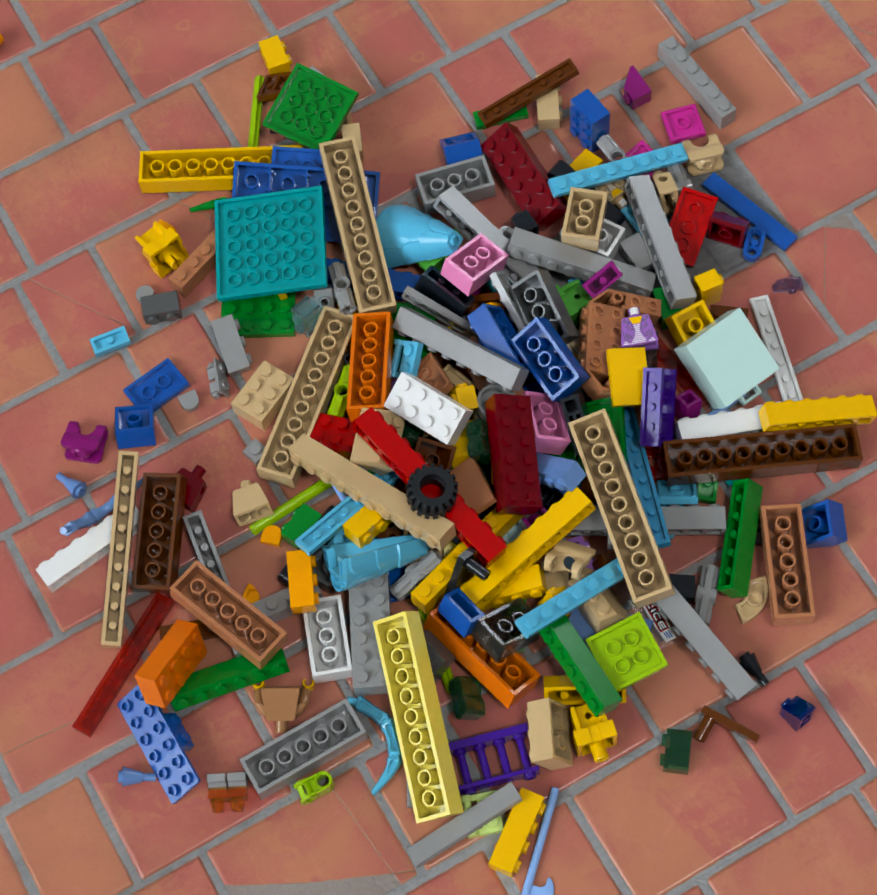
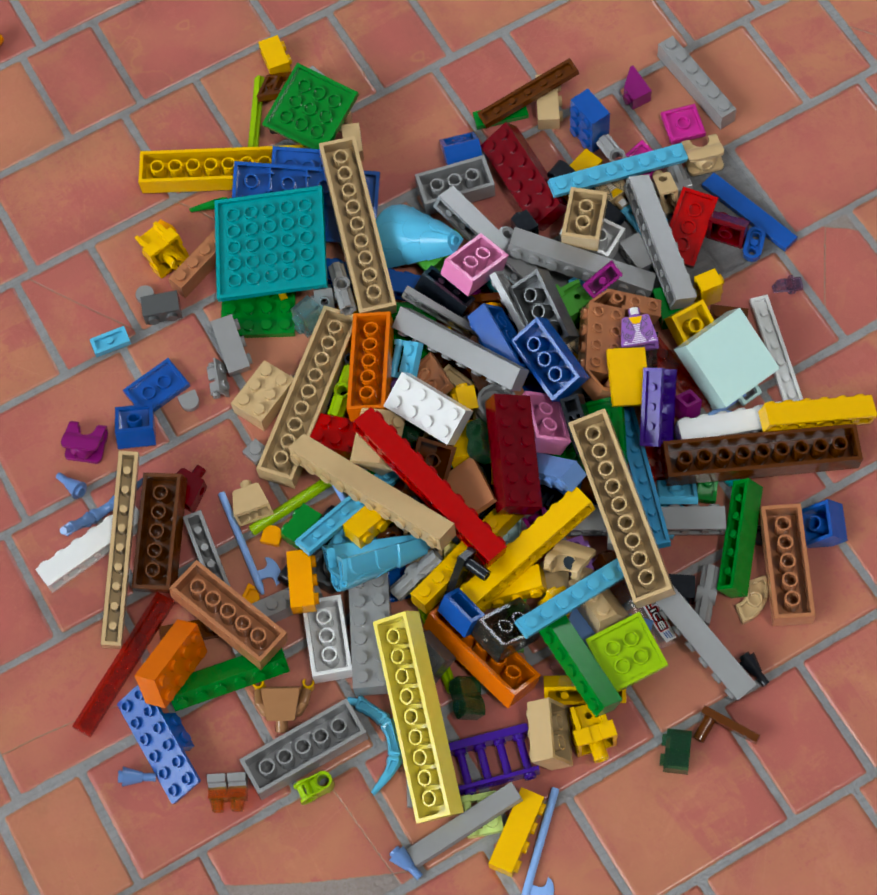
(270, 571): none -> light blue piece
(402, 859): none -> medium blue cone
(435, 476): black tyre -> none
(797, 712): clear blue slope -> none

